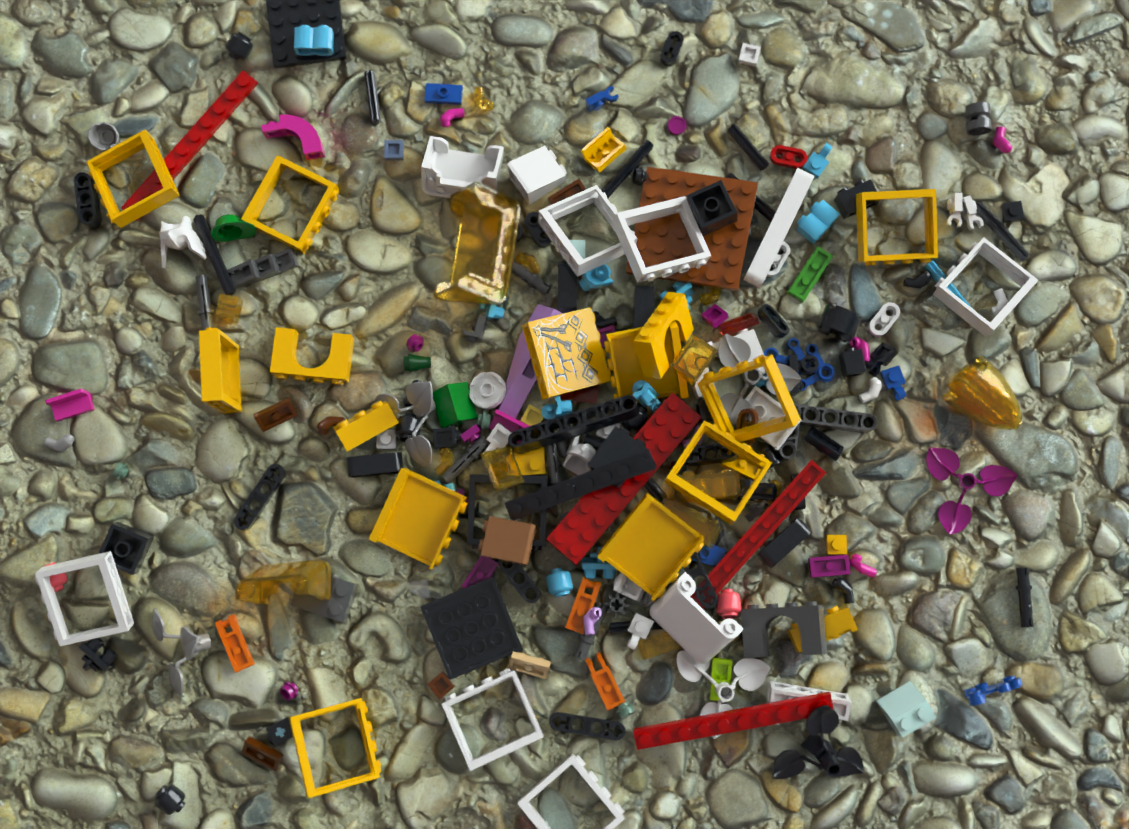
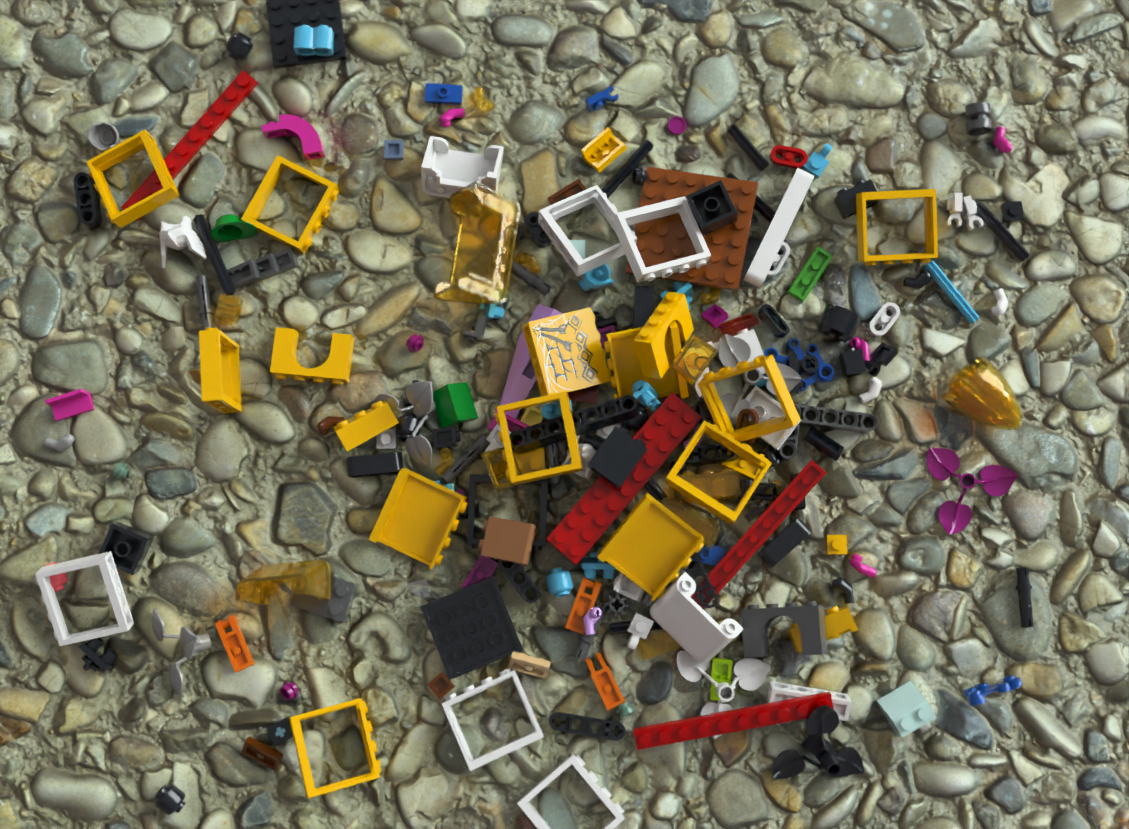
(262, 498): black beam -> none
(275, 414): reddish brown plate -> none
(372, 96): black axle -> none
(415, 362): dark green cone -> none
(471, 434): magenta plate -> none
(483, 420): sand green plate -> none
(487, 390): white tile -> none
(504, 437): none -> yellow window
(536, 174): white slope -> none
(566, 288): black beam -> none
(580, 485): black plate -> none
(668, 47): black beam -> none
(728, 604): coral head -> none
(749, 54): white plate -> none
(818, 221): medium azure brick -> none
(829, 566): magenta plate -> none
(894, 380): blue plate -> none
(1000, 261): white window -> none

